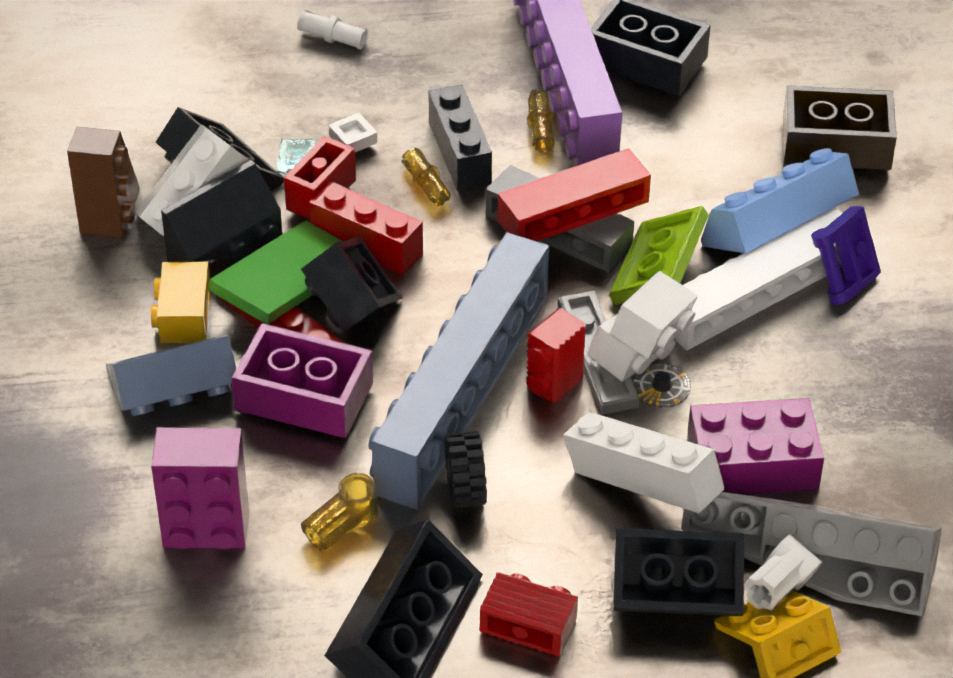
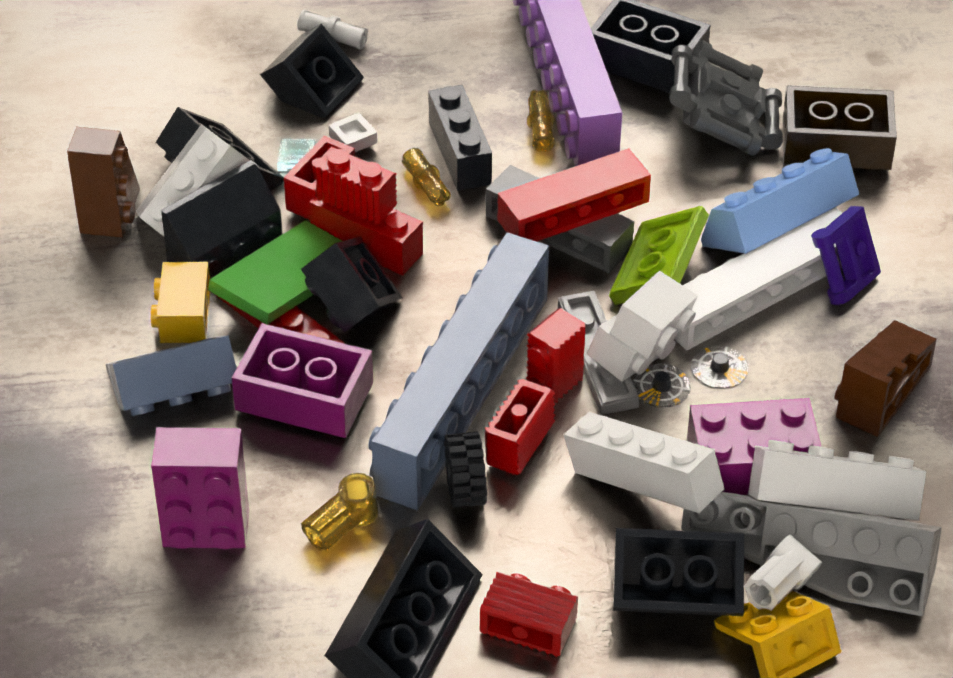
(312, 73): none -> black slope
(355, 185): none -> red brick
(519, 426): none -> red brick
(719, 367): none -> piece
(725, 101): none -> dark grey brick
(837, 482): none -> white brick
(883, 376): none -> reddish brown wedge

